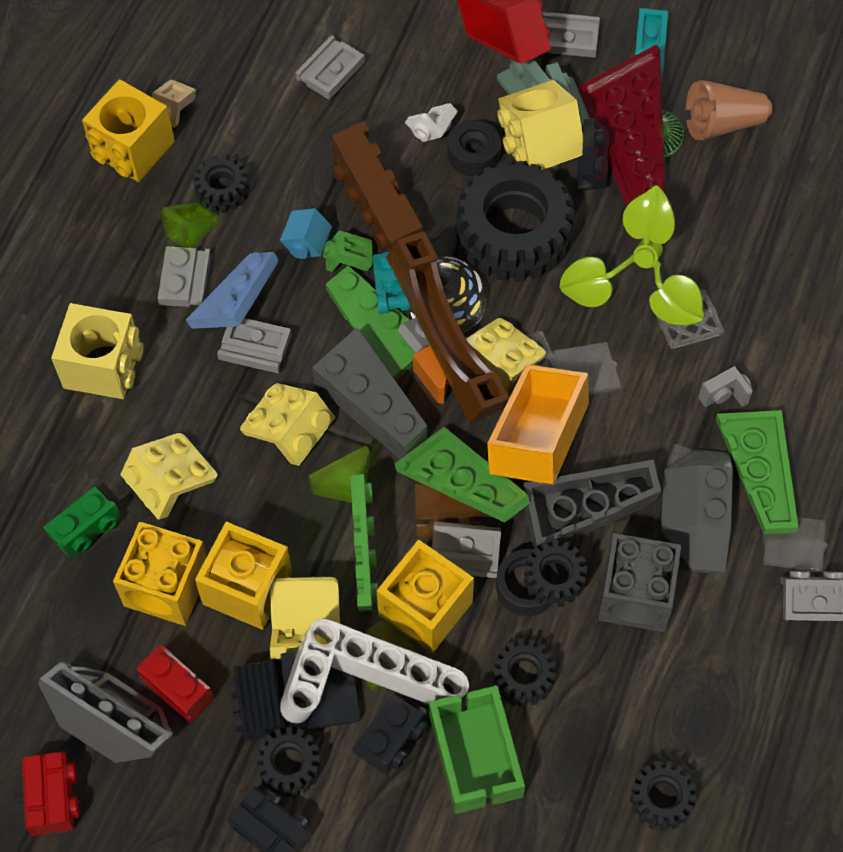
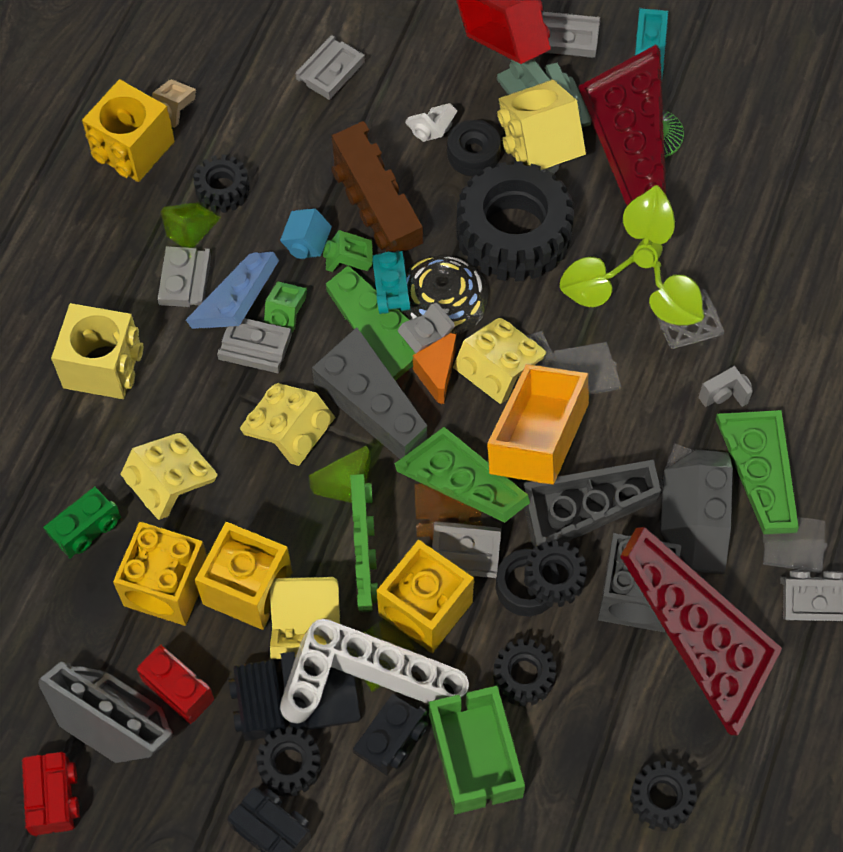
(284, 305): none -> bright green bracket
(417, 273): reddish brown arch -> none
(593, 163): black bracket -> none
(712, 636): none -> dark red wing
(724, 109): nougat cone -> none

